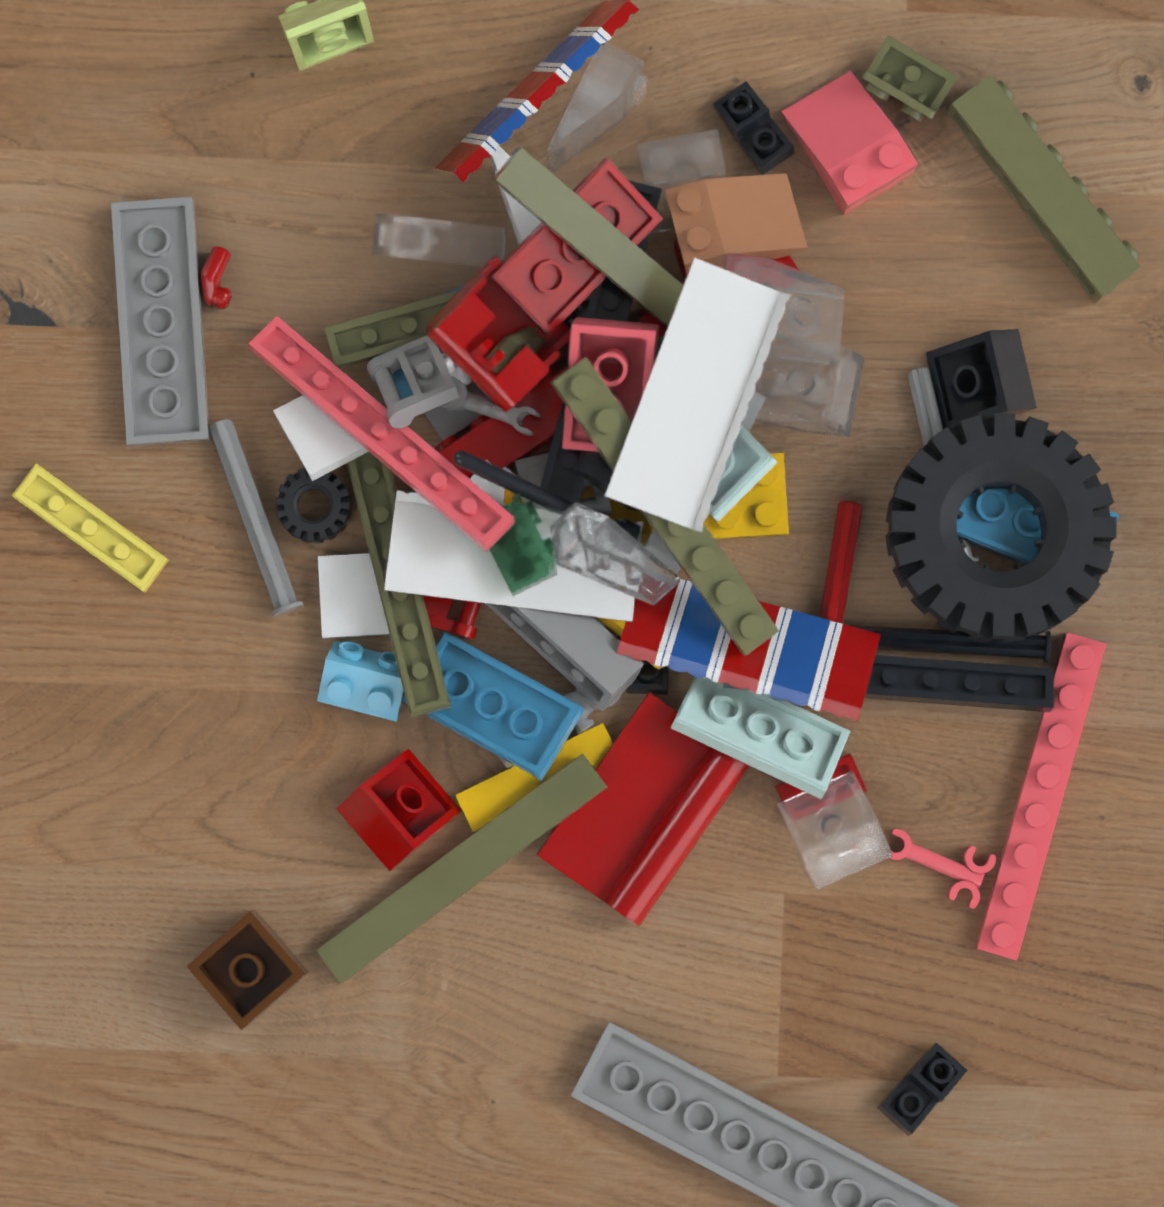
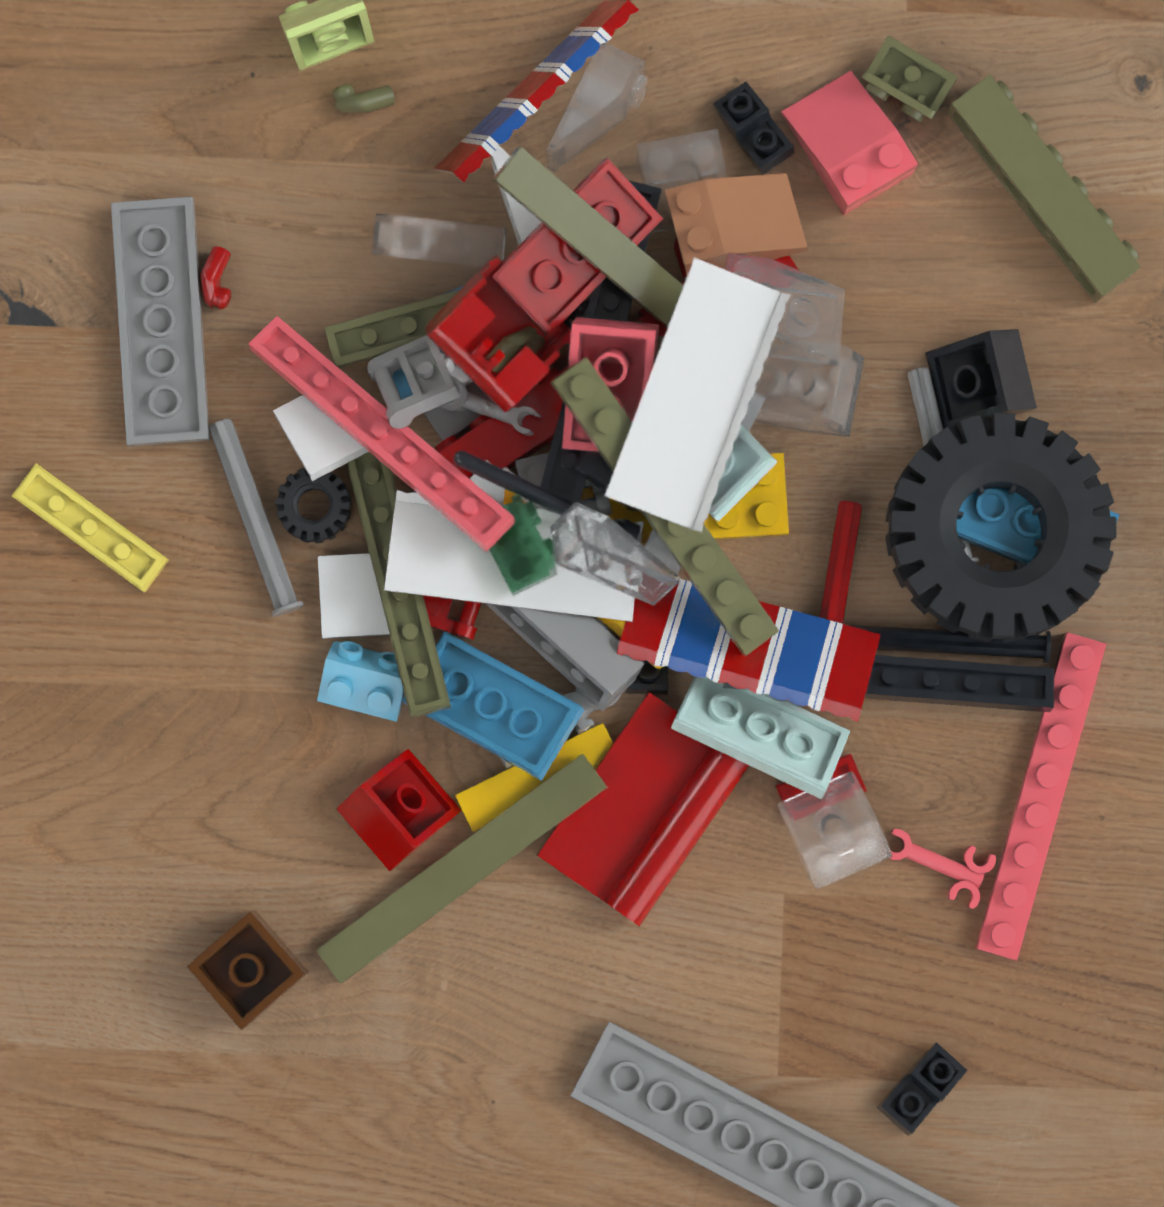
(362, 102): none -> olive arm

